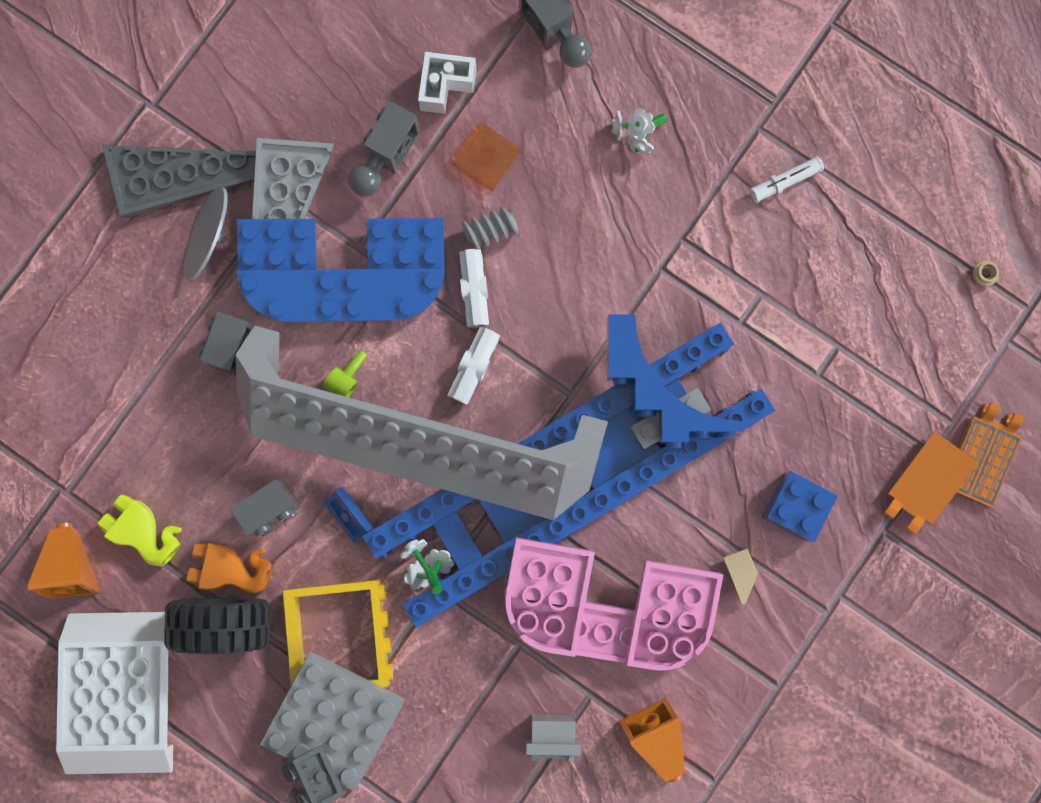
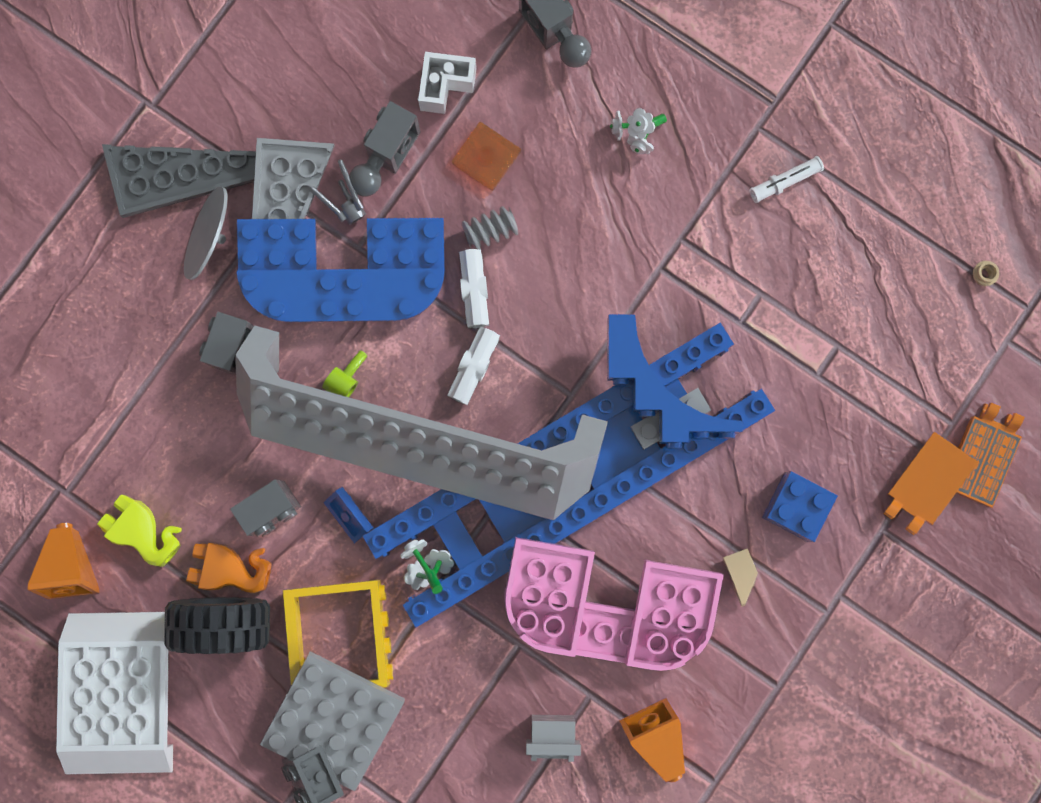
(353, 208): none -> flat silver plant

